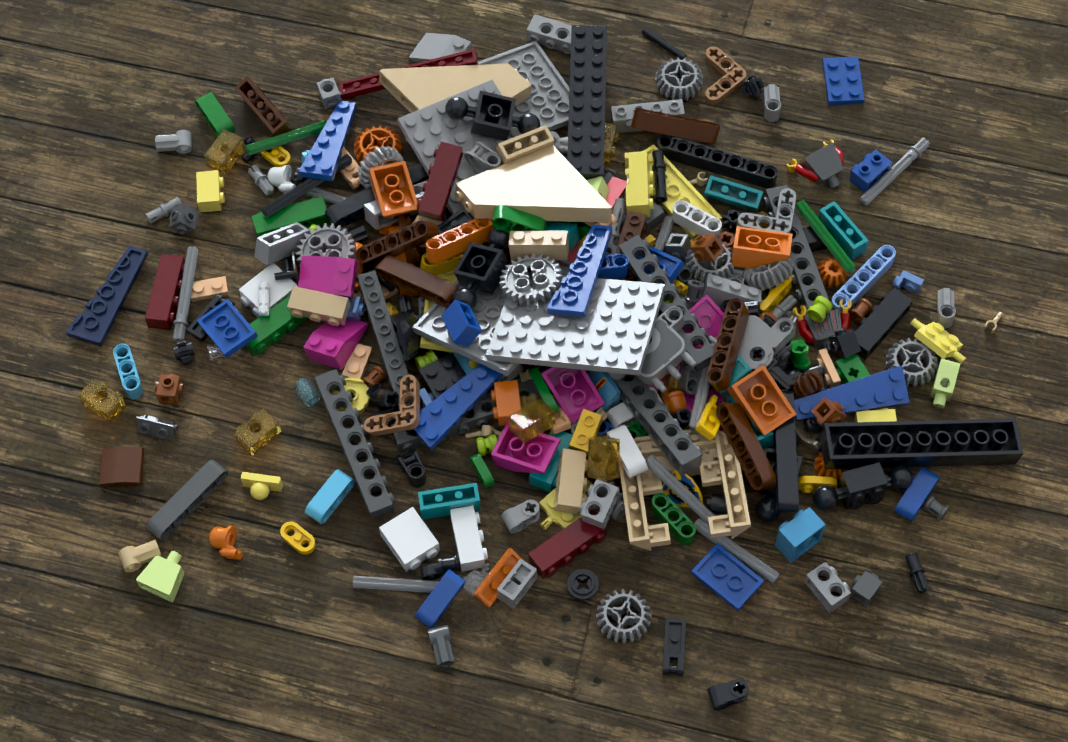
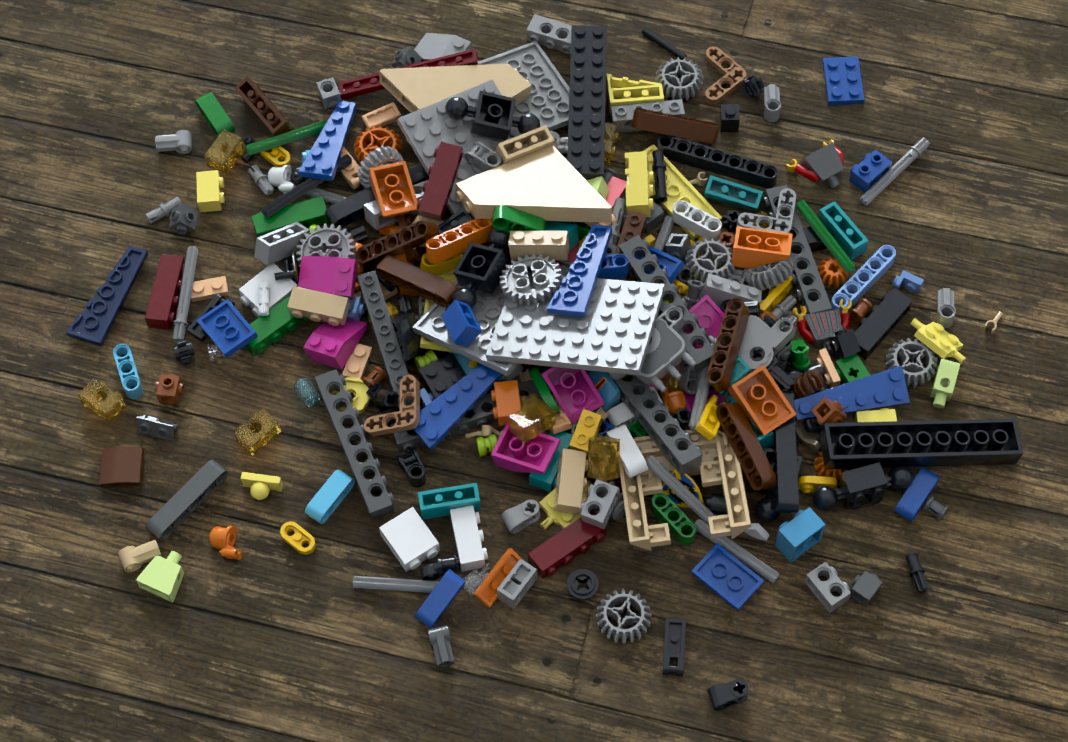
(381, 116): none -> light nougat plate
(406, 57): none -> dark grey brick
(482, 470): green beam -> none
(631, 92): none -> light yellow wedge
(706, 247): dark orange brick -> none
(729, 118): none -> black brick
(757, 531): none -> white tile
(819, 309): lime wheel -> none

